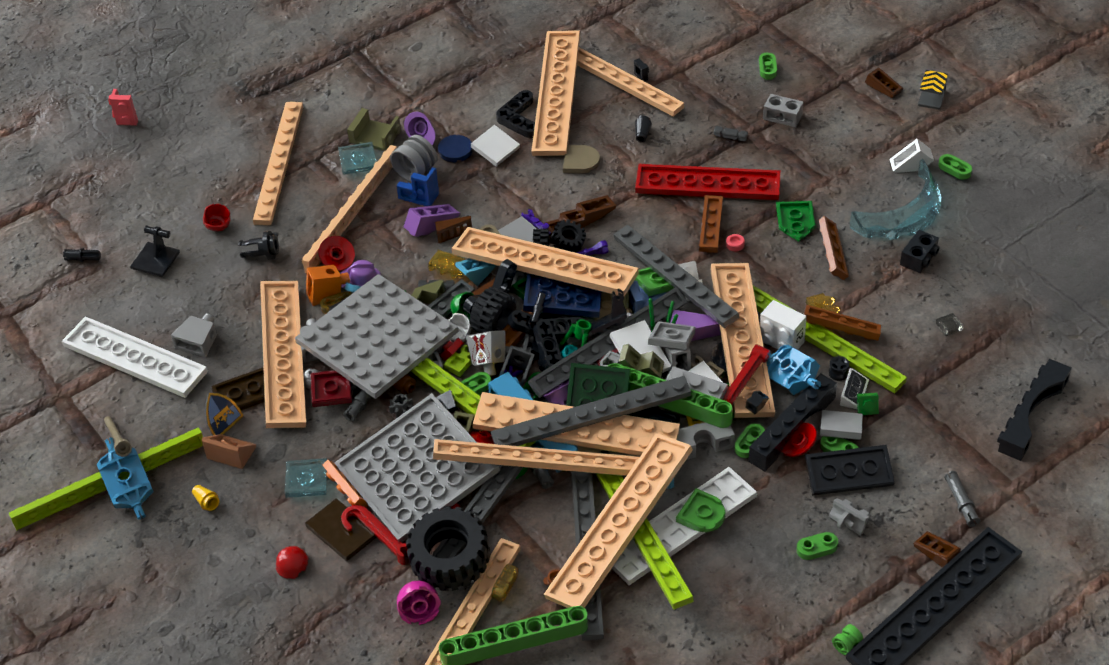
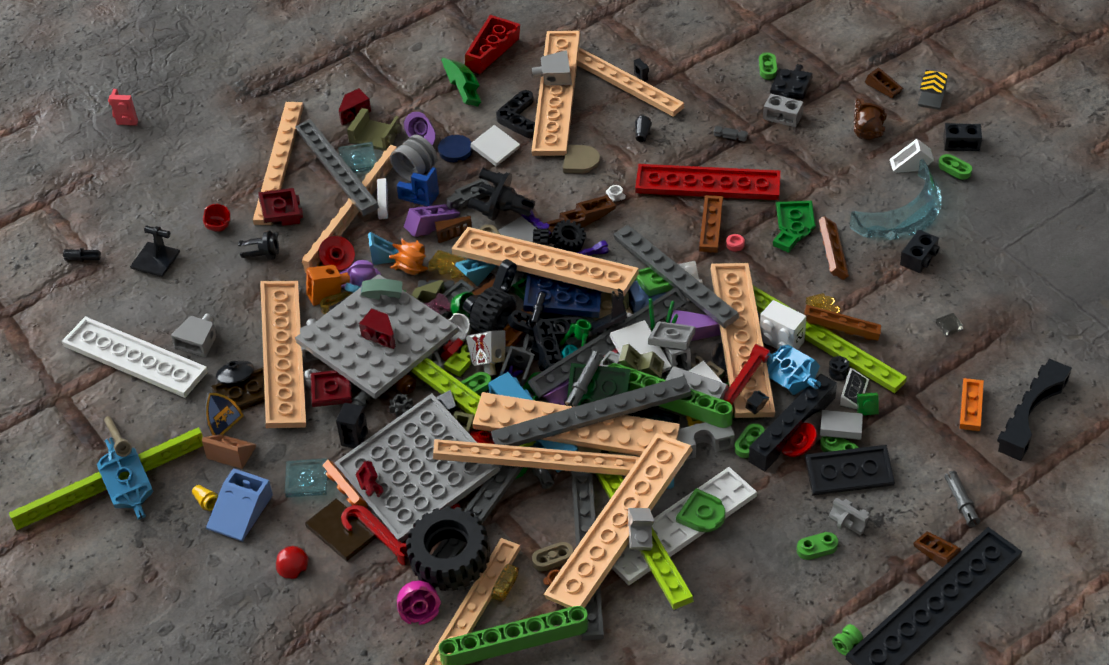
(235, 372): none -> black dish
(239, 504): none -> medium blue slope
(280, 206): none -> dark red plate
(337, 167): none -> dark grey plate
(352, 104): none -> dark red slope
(352, 425): none -> black brick
(367, 479): none -> dark red plate
(375, 287): none -> sand green slope
(377, 328): none -> dark red slope
(381, 249): none -> medium azure slope
(382, 198): none -> white beam
(409, 257): none -> orange hair
(439, 301): none -> clear pink piece
(463, 195): none -> dark grey hinge
(464, 79): none -> green slope
(491, 42): none -> red wedge
(502, 196): none -> black piece
(551, 556): none -> dark tan plate
(554, 69): none -> light grey torso
(583, 381): none -> dark grey pin
(615, 193): none -> white plate
(640, 532): none -> light grey slope
(785, 241): none -> green plate
(791, 83): none -> black plate
(868, 120): none -> reddish brown helmet
(962, 137): none -> black brick
(971, 404): none -> orange plate

